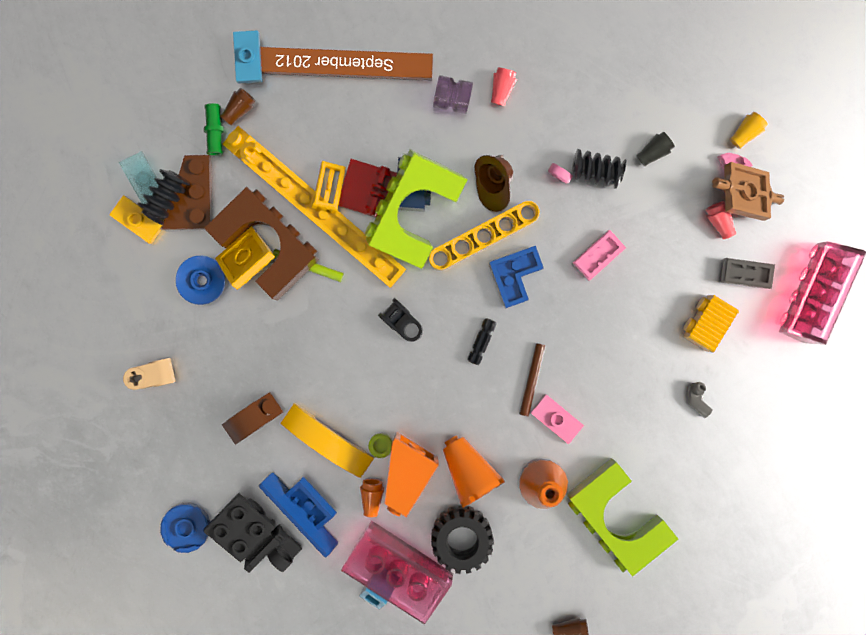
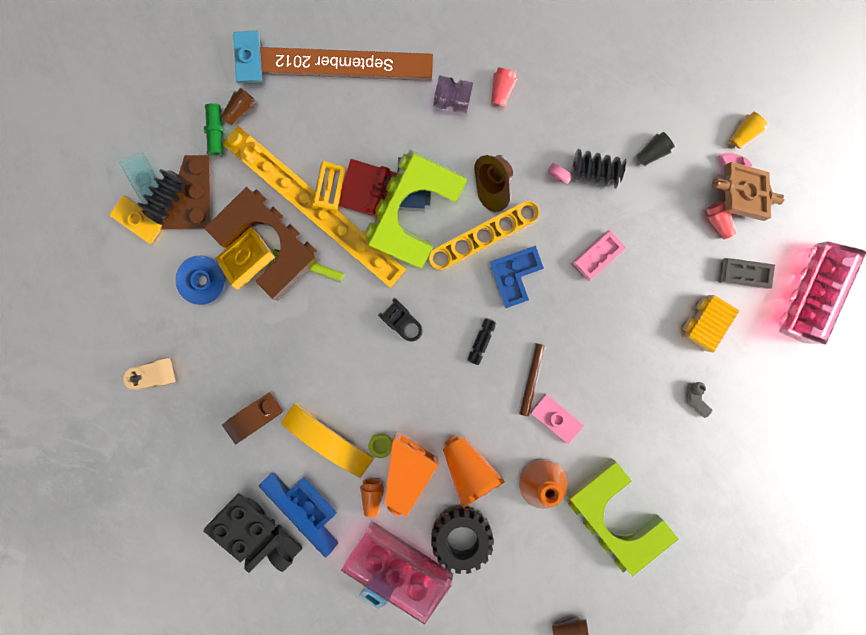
(184, 527): blue tile -> none

